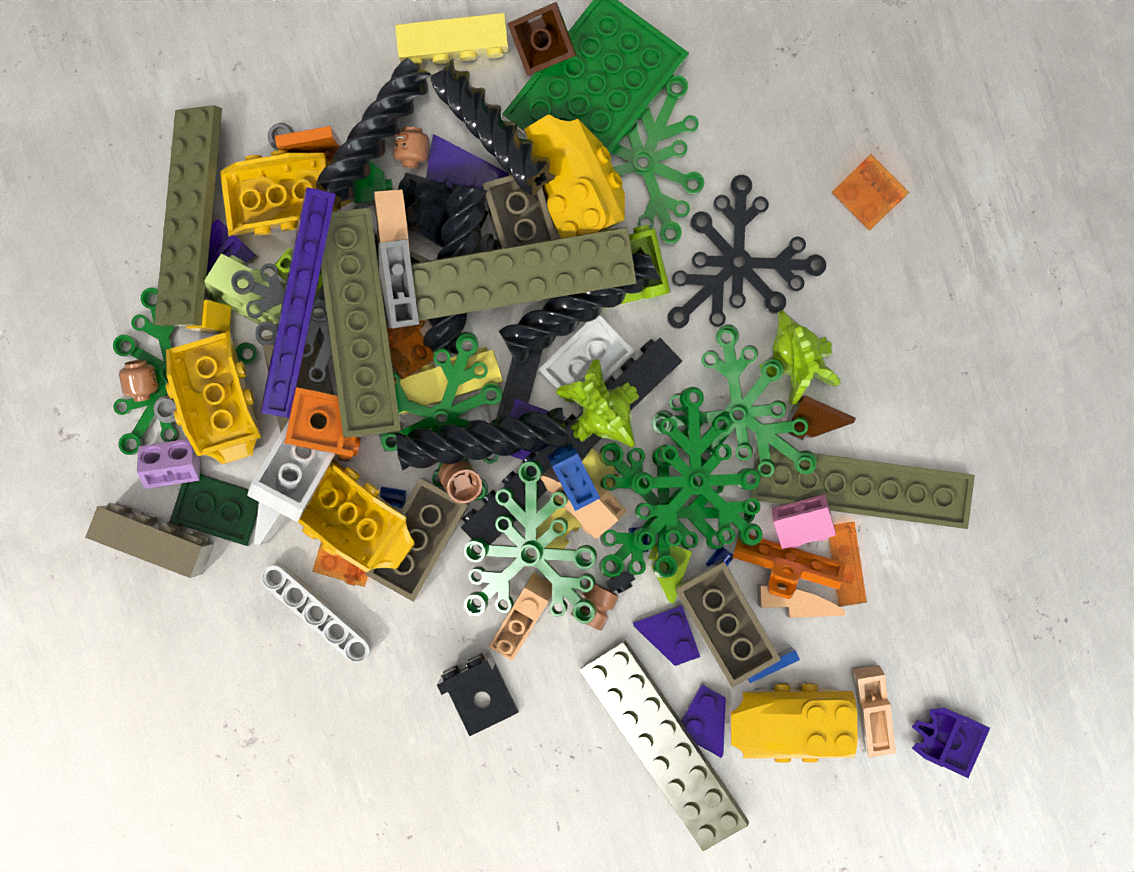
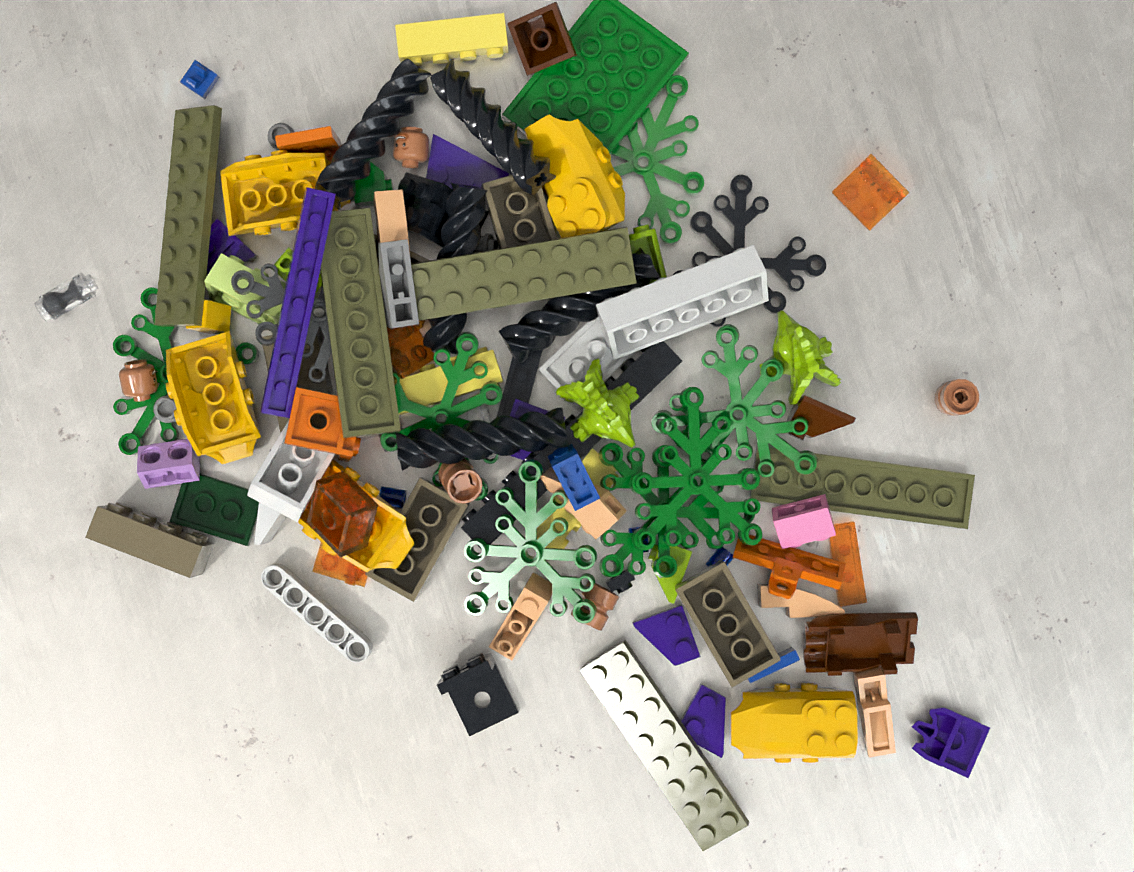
(54, 304): none -> clear piece
(199, 79): none -> blue tile
(342, 513): none -> clear orange brick
(683, 301): none -> white brick
(859, 642): none -> reddish brown piece
(957, 397): none -> nougat wheel

